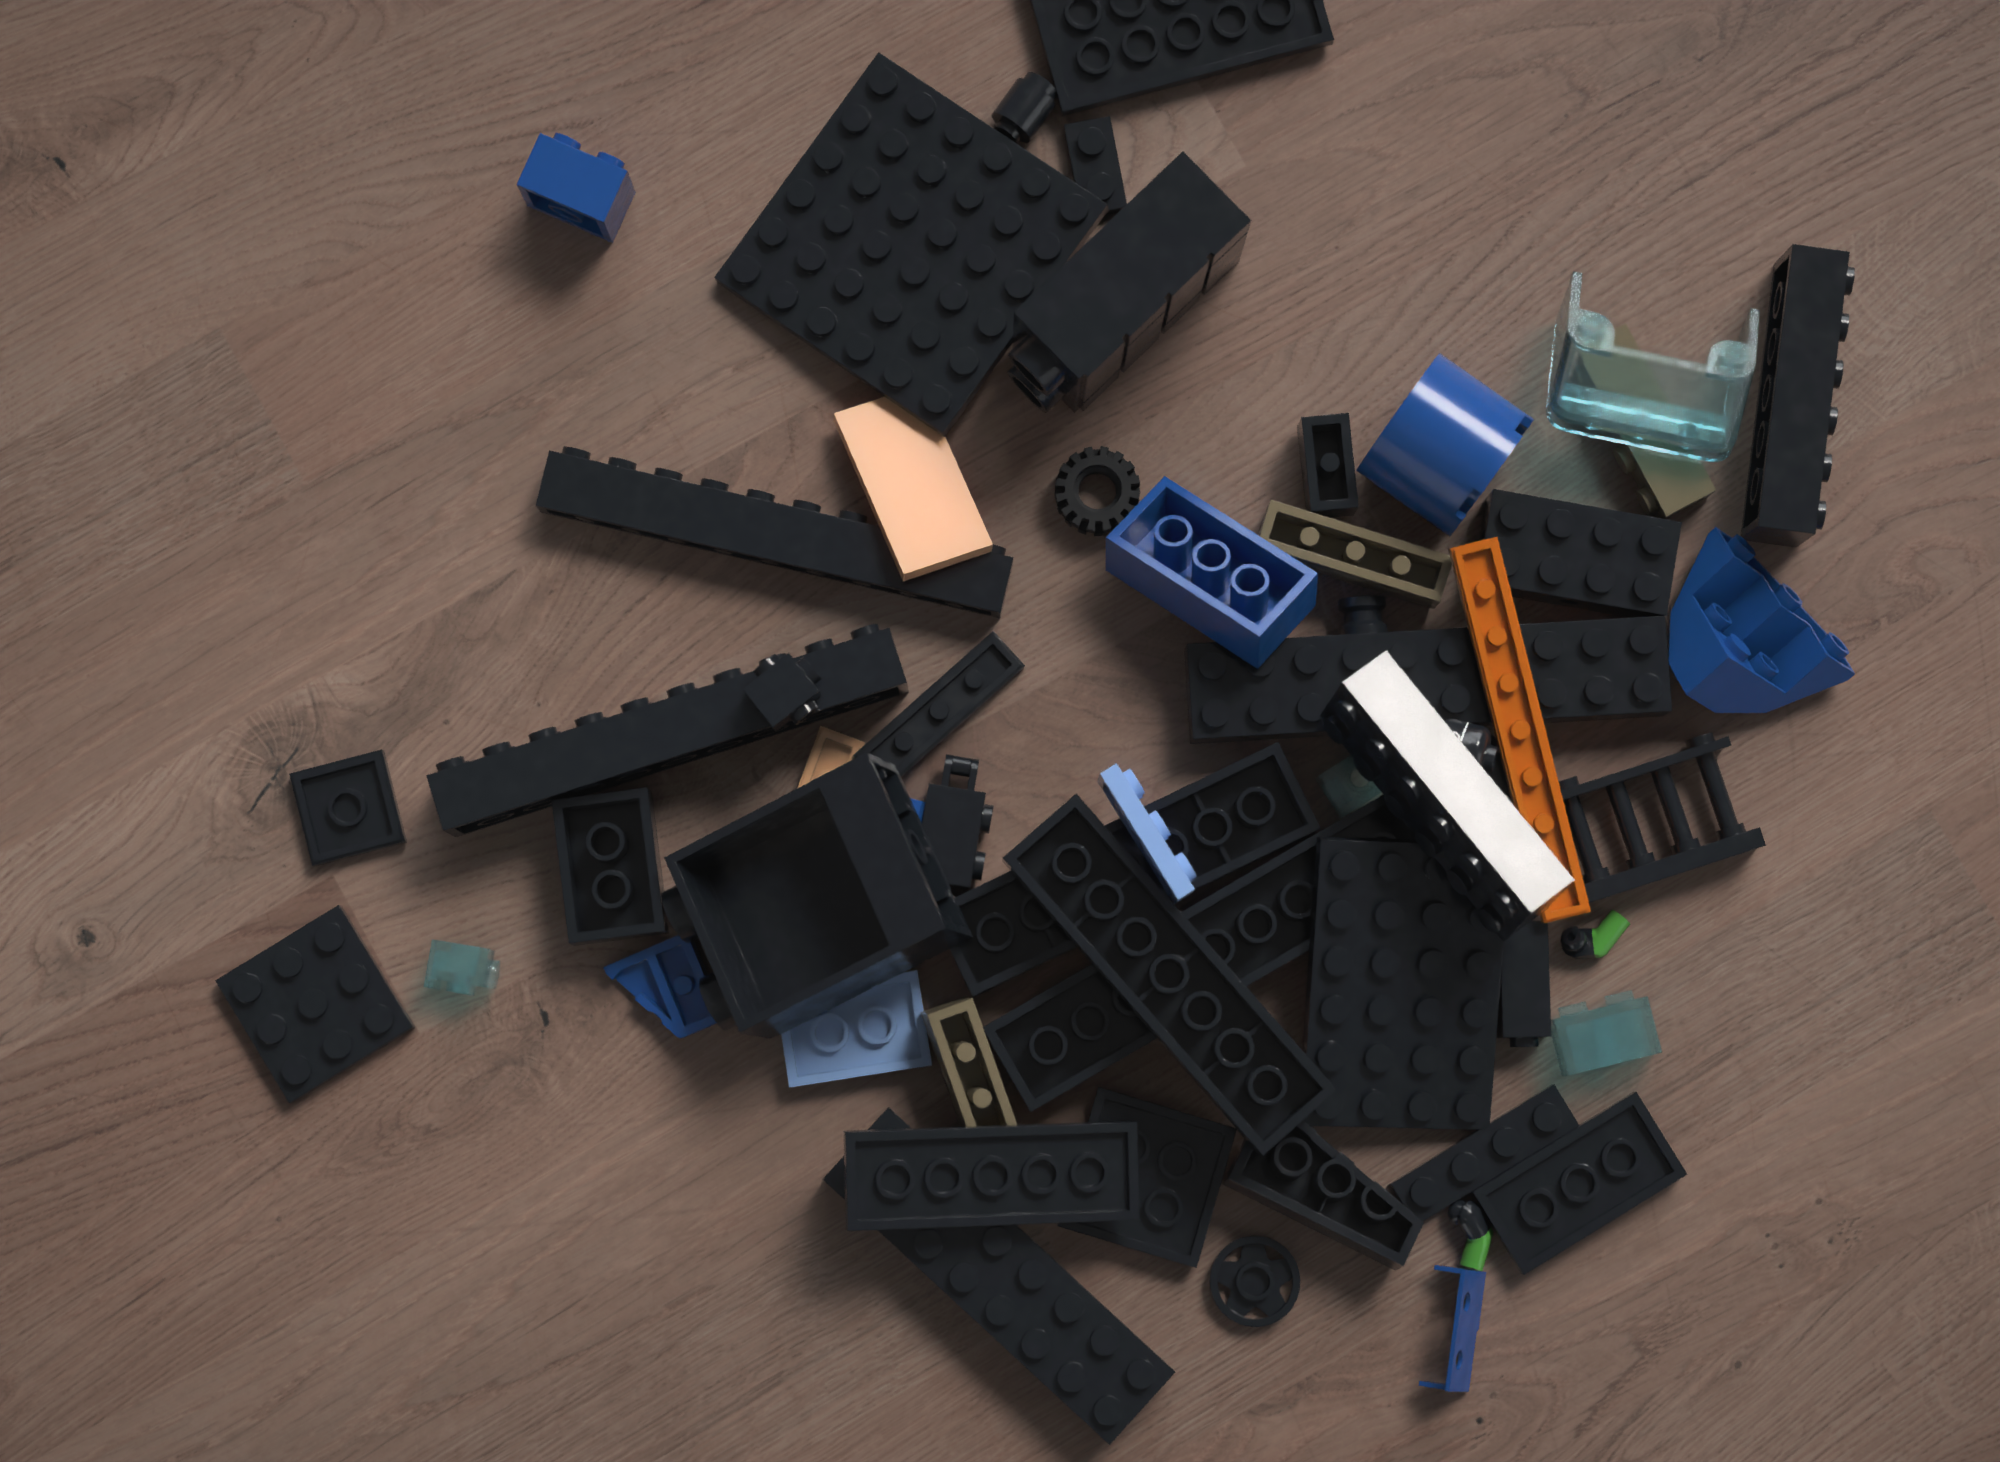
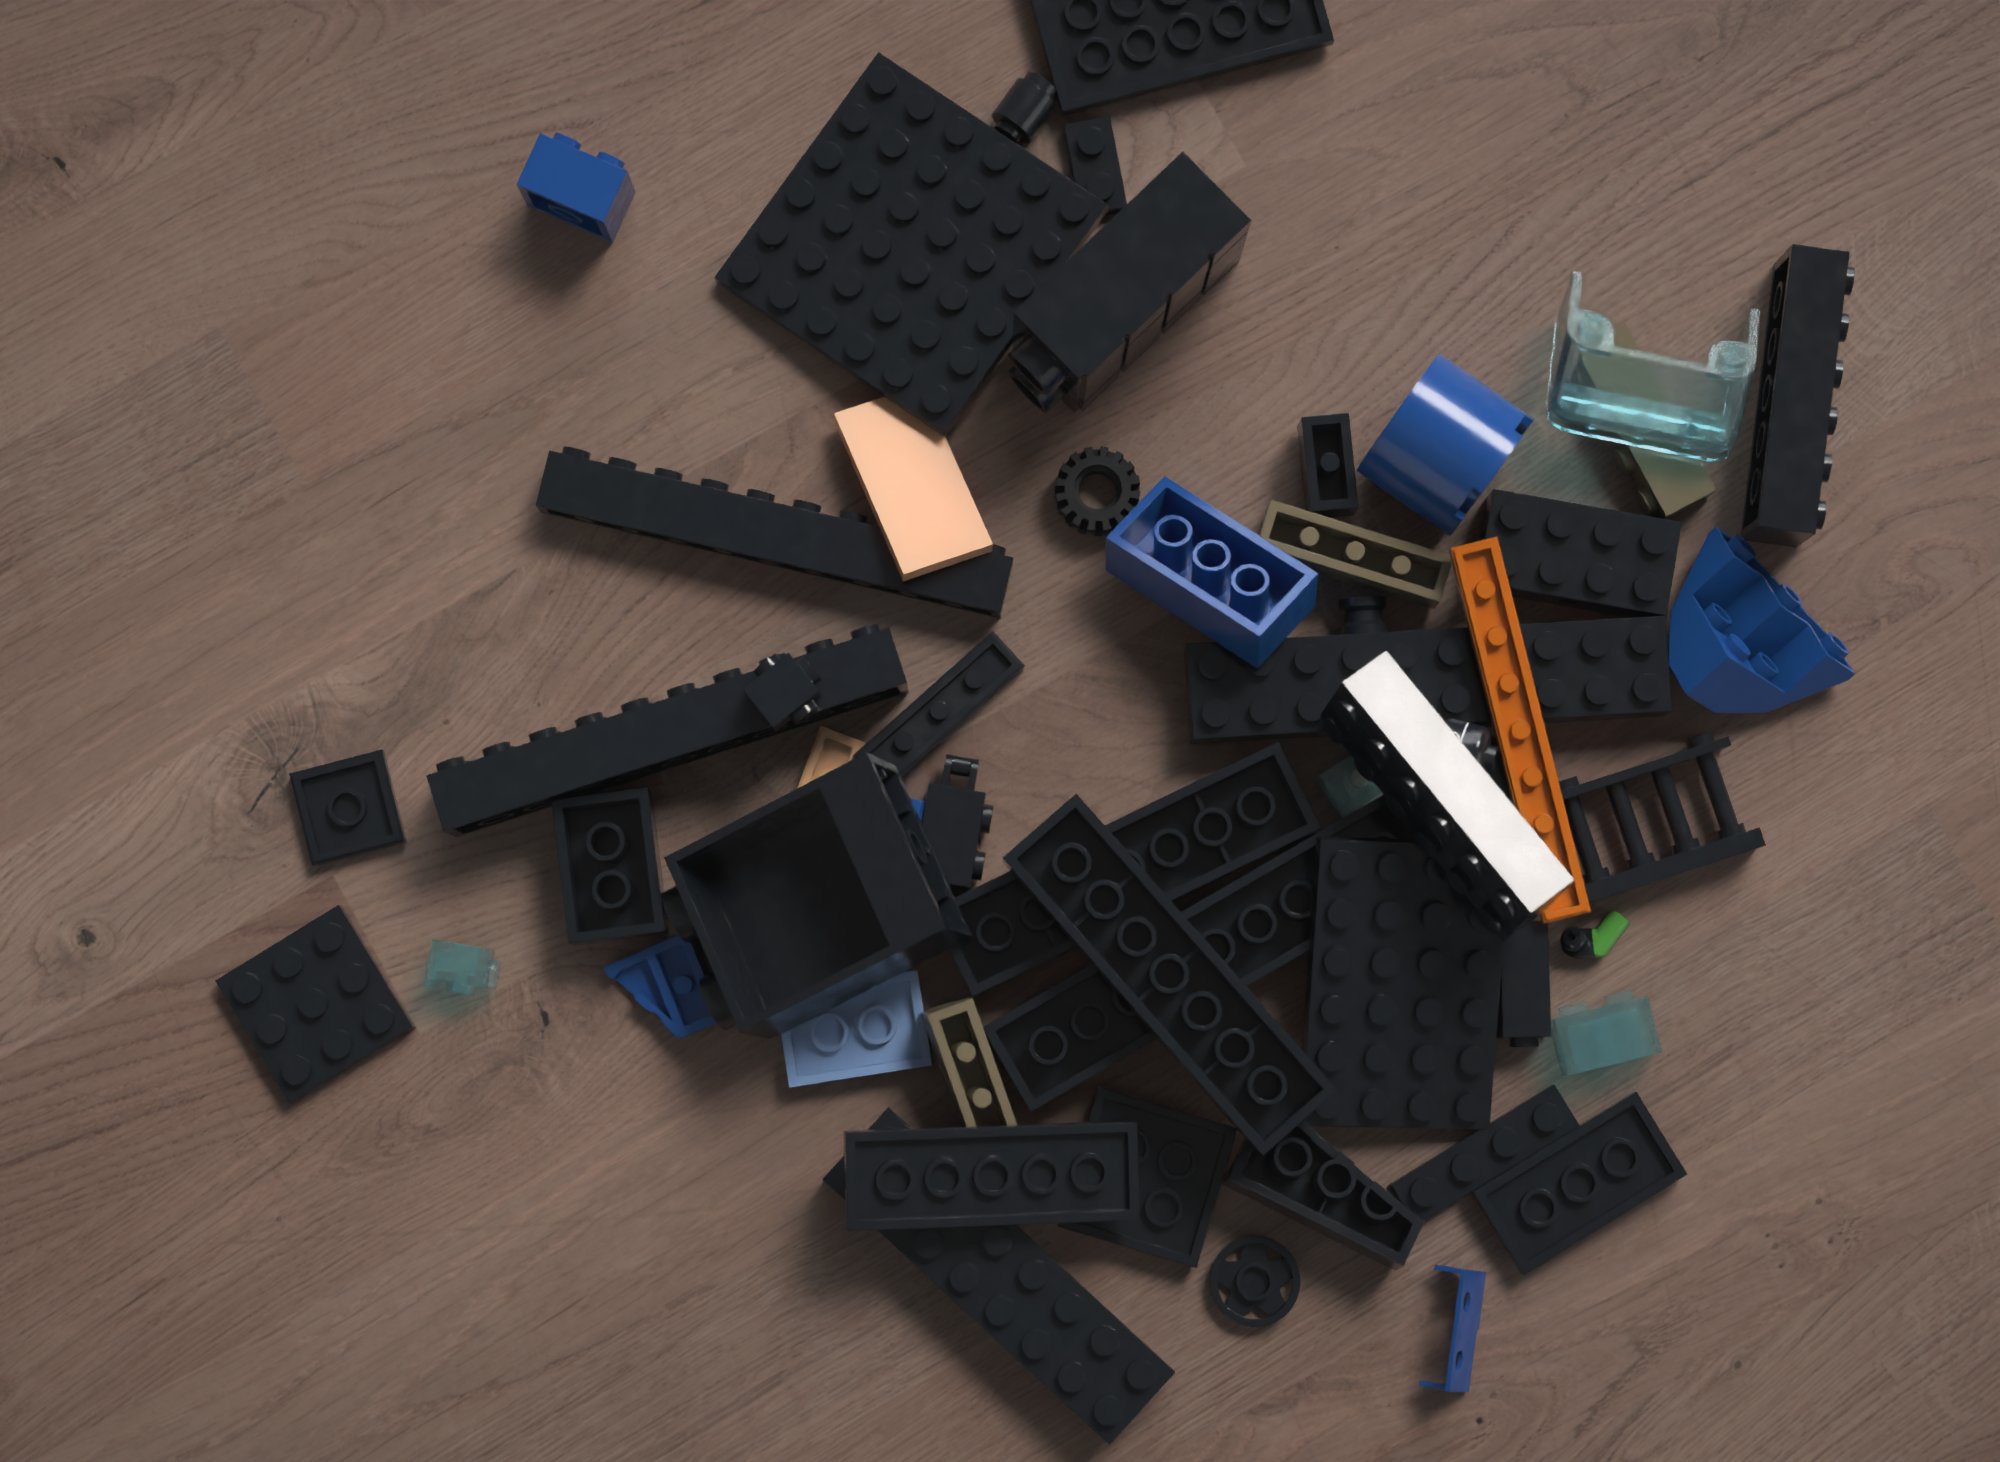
(1147, 832): light blue plate -> none
(1475, 1228): arm -> none

